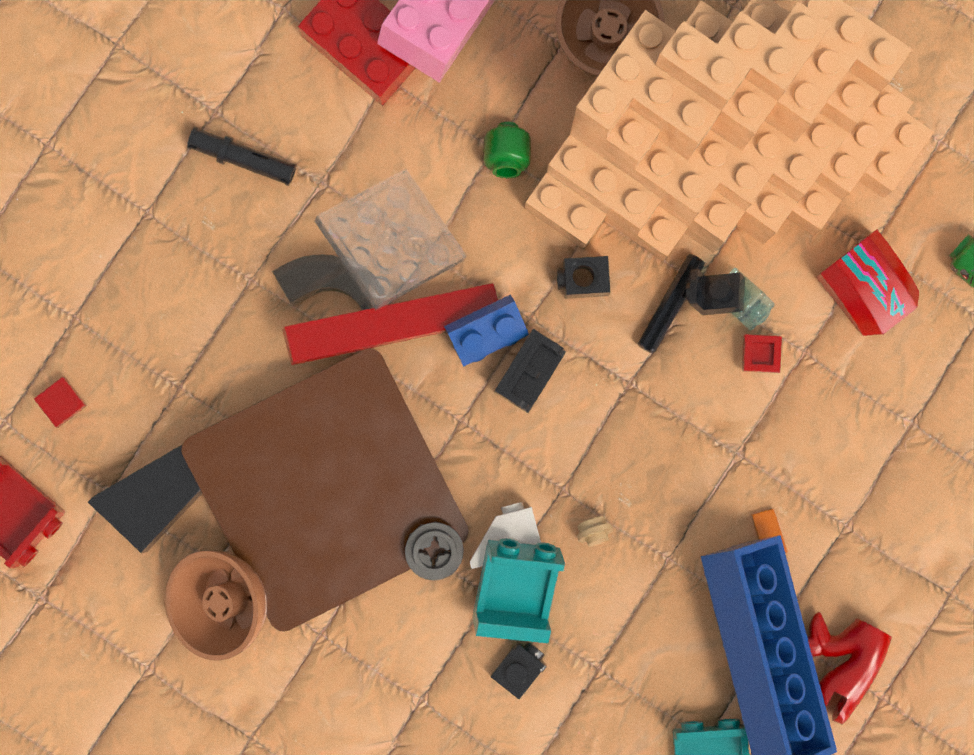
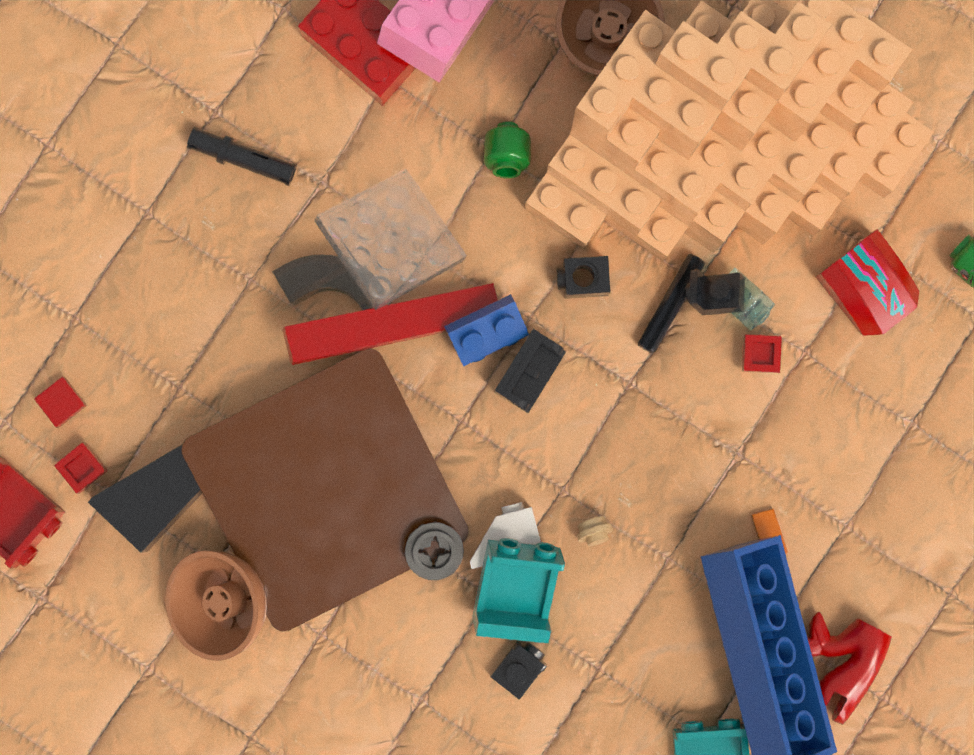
(80, 468): none -> red plate

